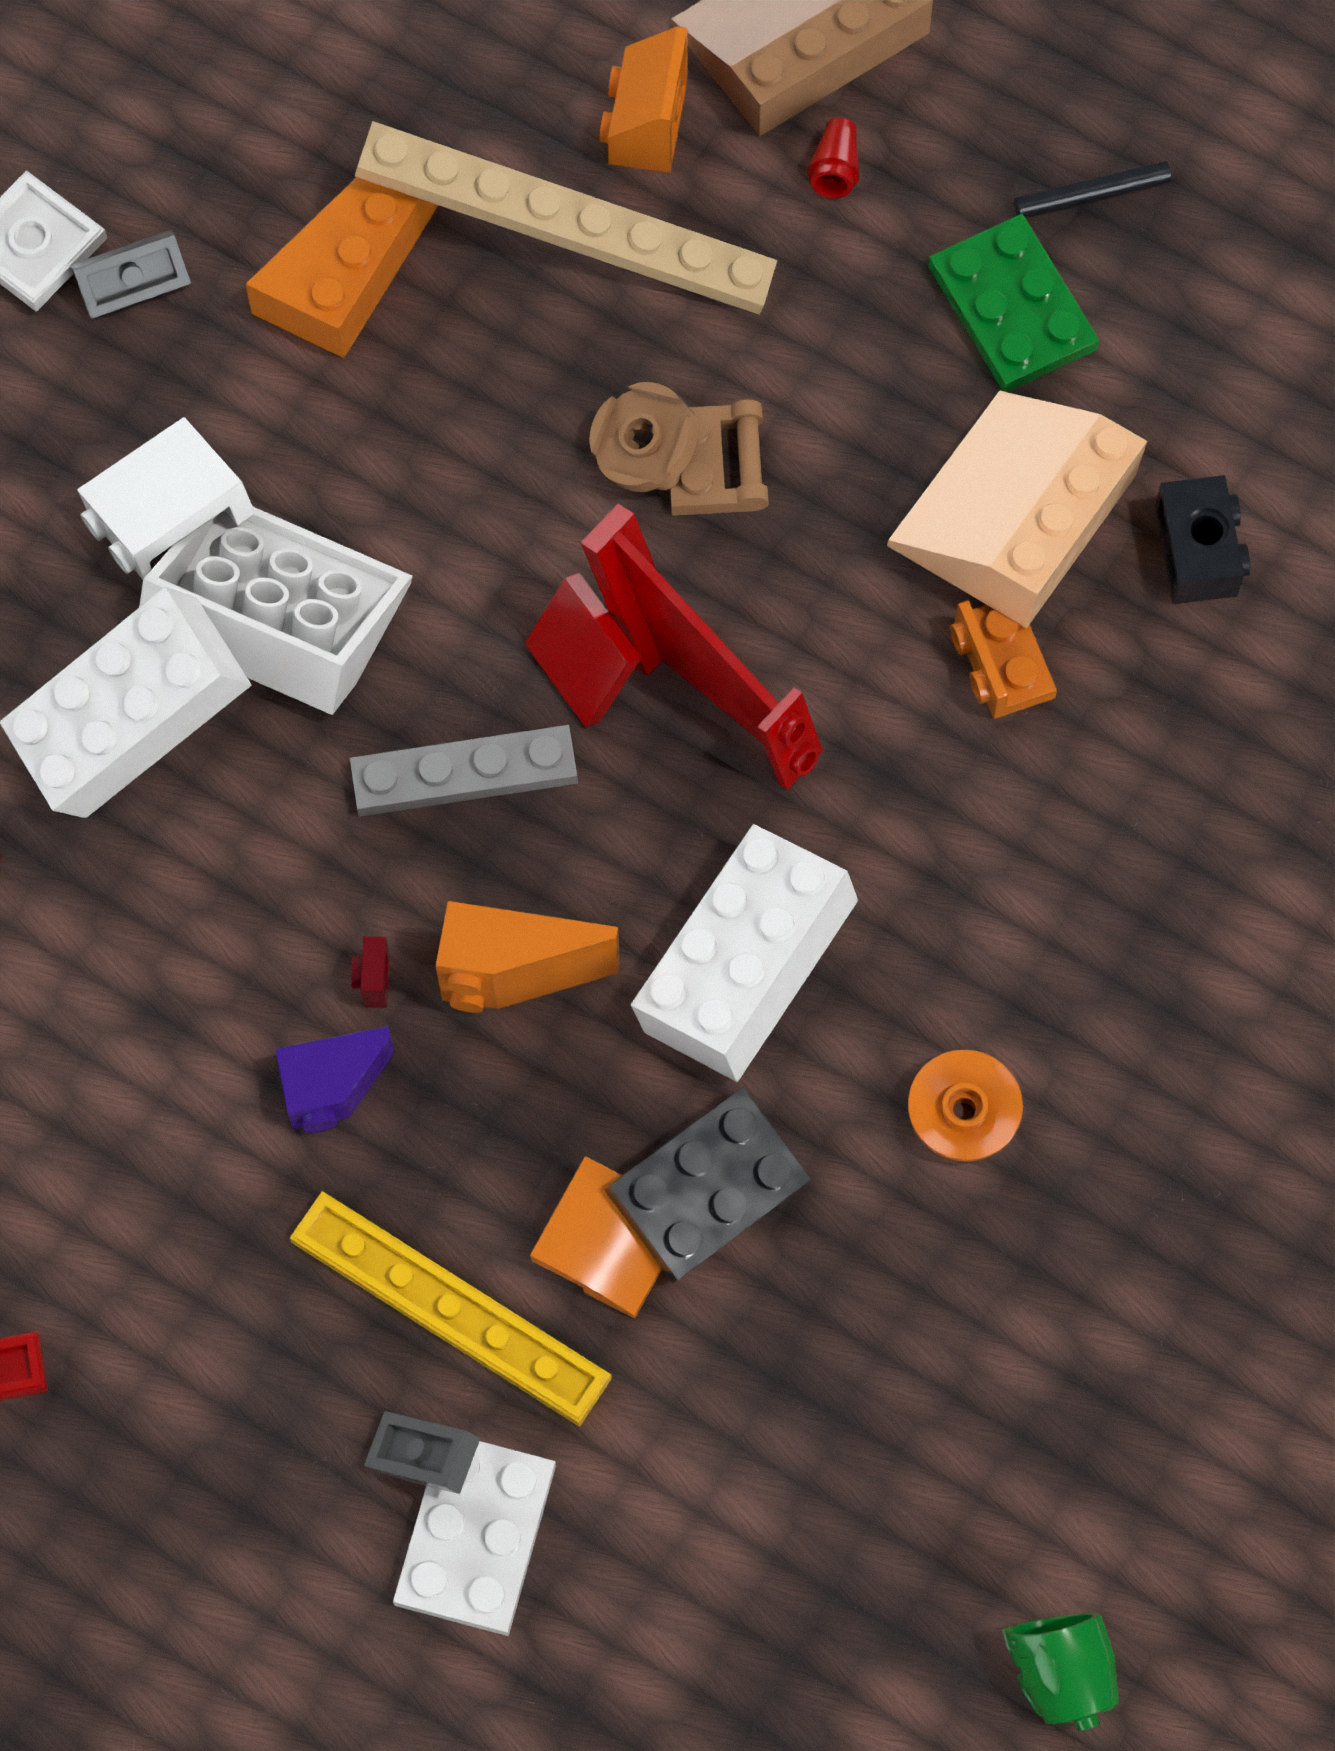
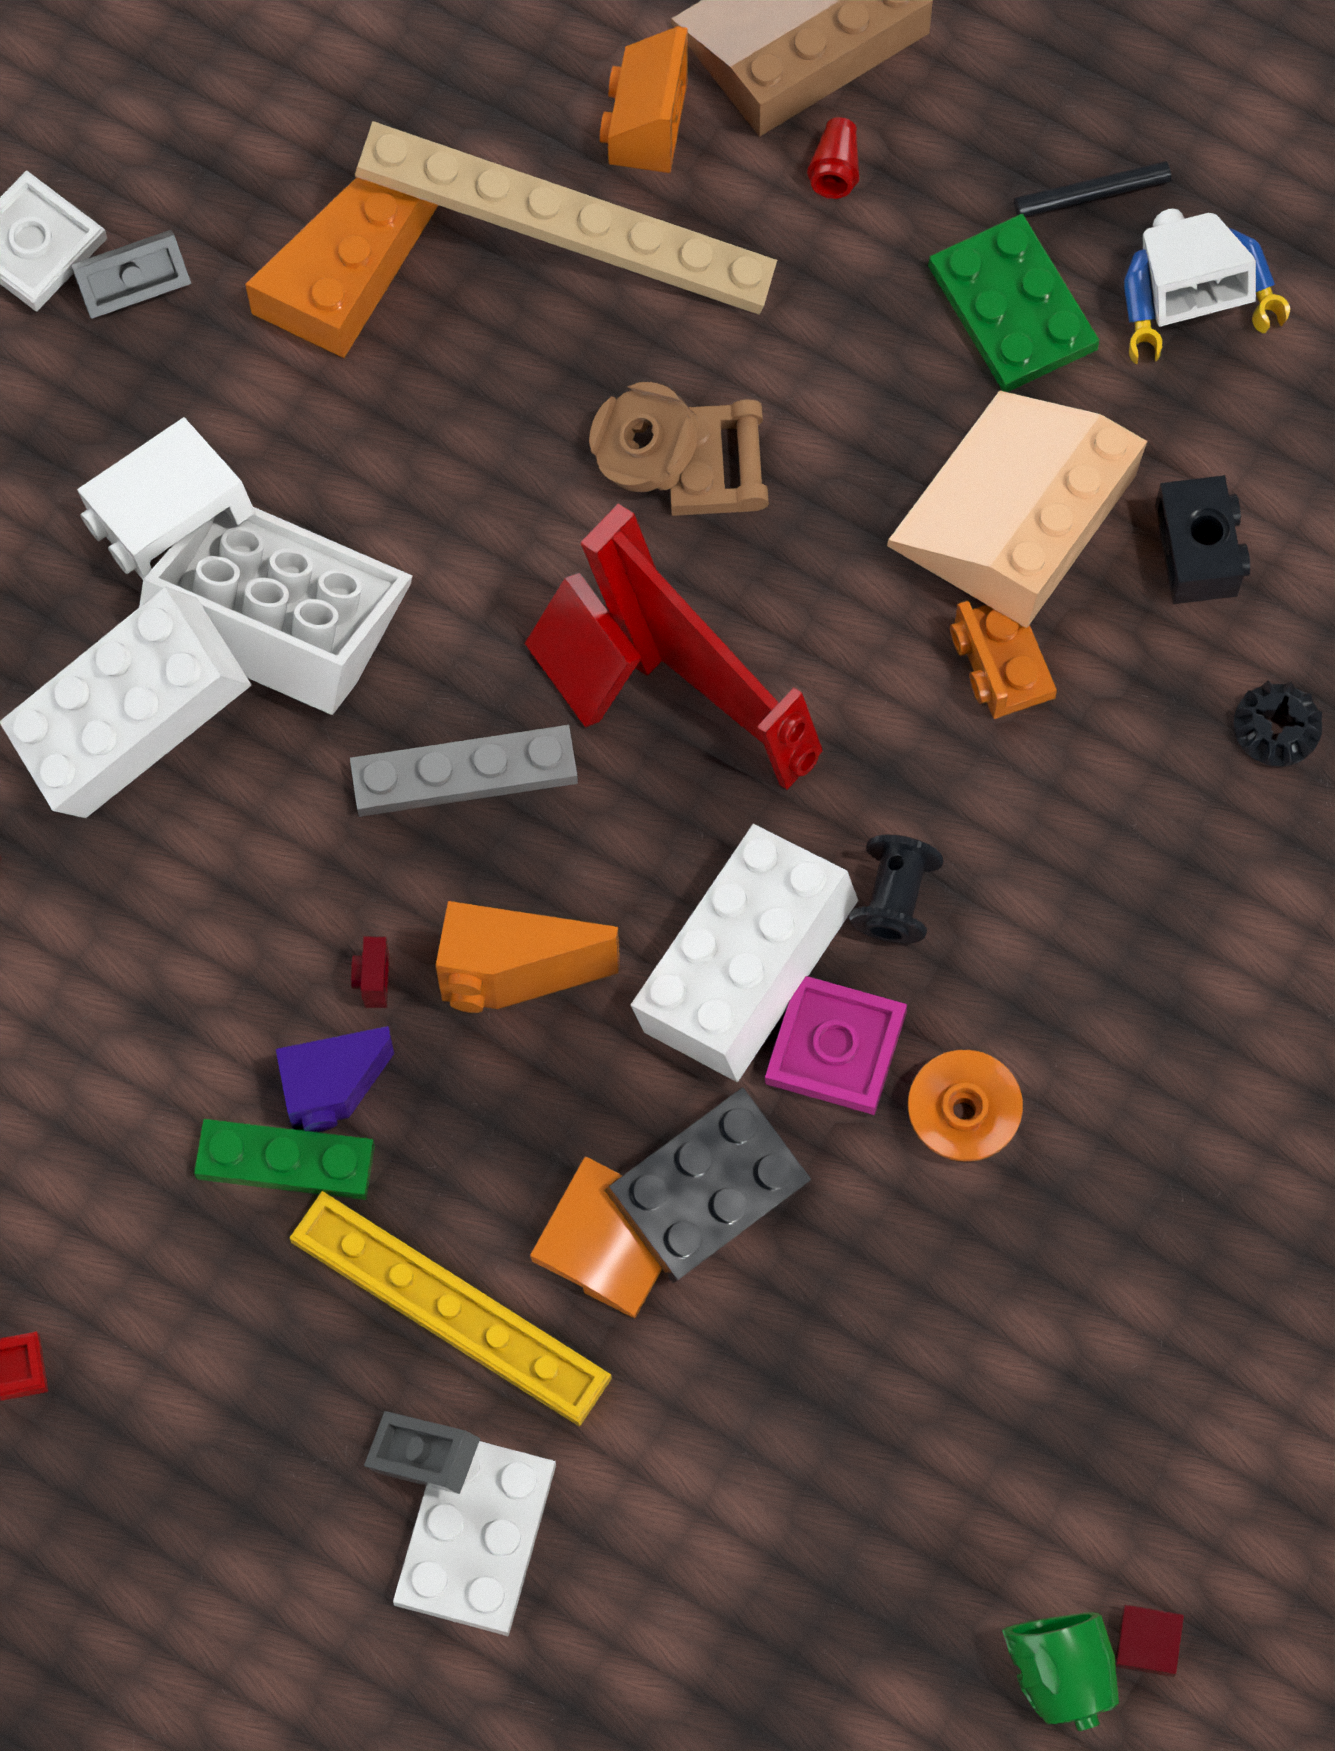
(284, 1159): none -> green plate
(836, 1044): none -> dark pink plate
(896, 889): none -> black hose
(1149, 1640): none -> dark red tile
(1193, 271): none -> white torso
(1255, 732): none -> black gear

